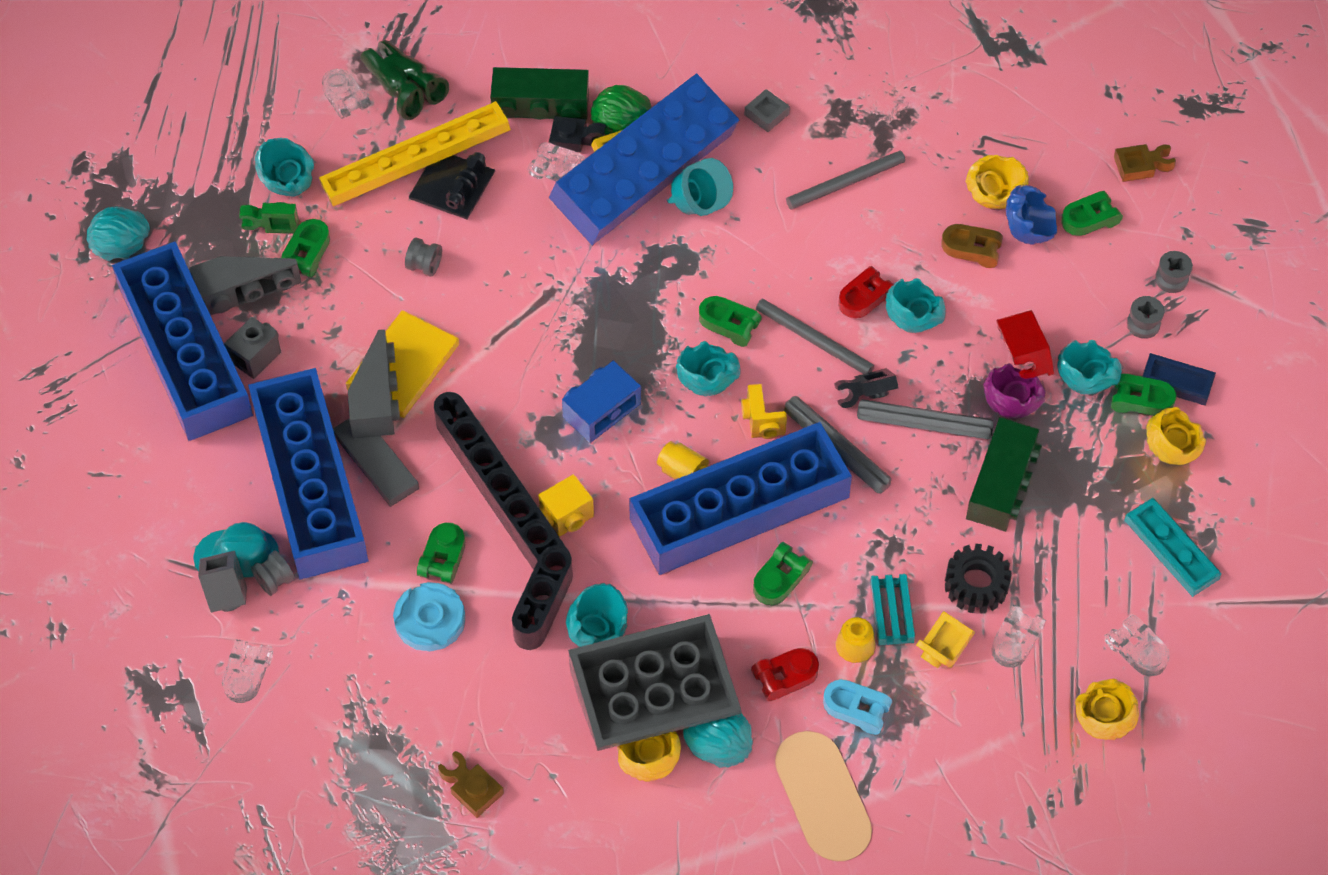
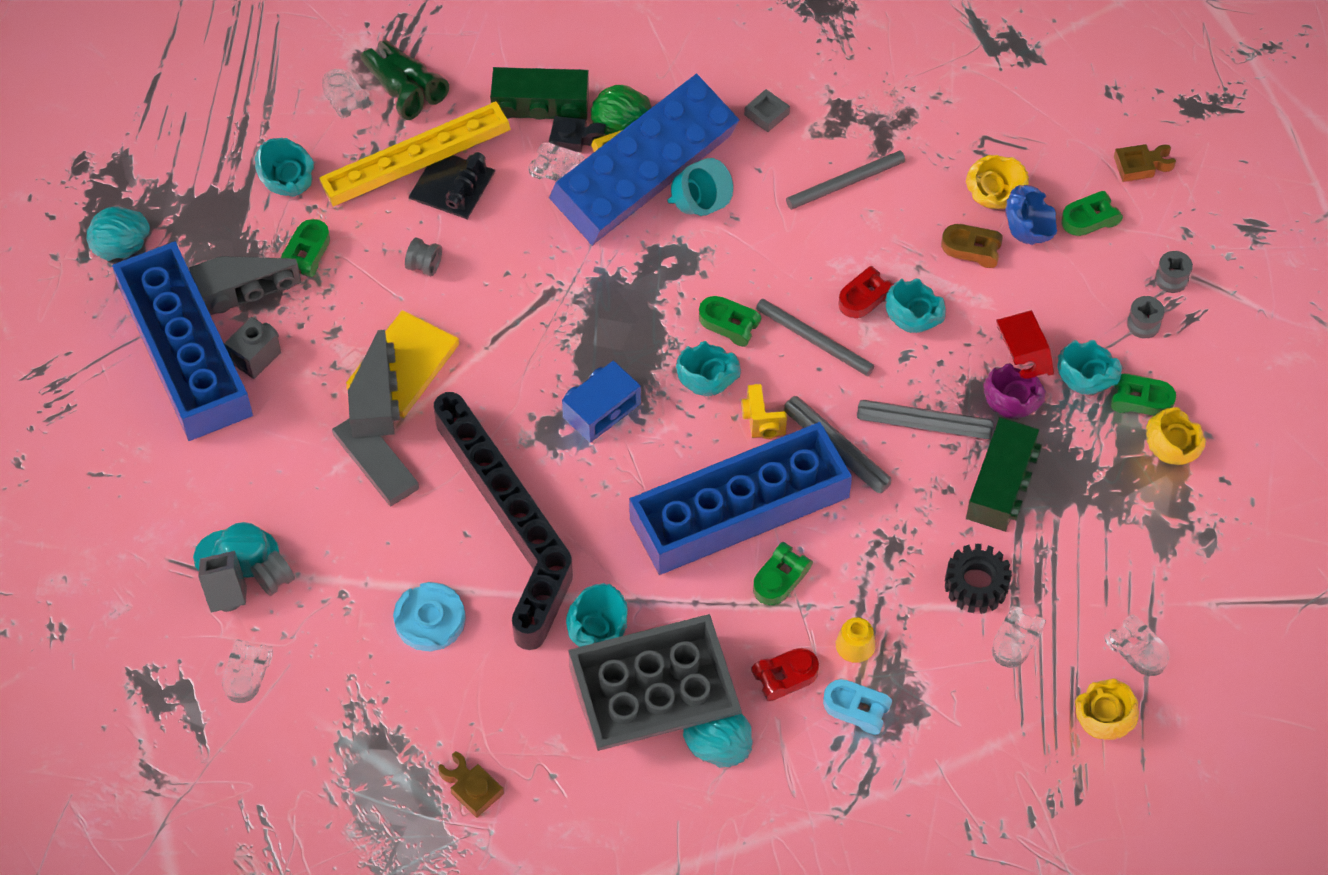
(274, 217): green plate -> none
(308, 474): blue brick -> none
(444, 543): green plate -> none
(566, 505): yellow brick -> none
(650, 757): yellow hair -> none
(680, 460): yellow brick -> none
(823, 796): light nougat sticker -> none
(872, 384): black plate -> none
(890, 583): teal tile -> none
(945, 641): yellow bracket -> none
(1172, 547): teal tile -> none
(1187, 380): dark blue tile -> none

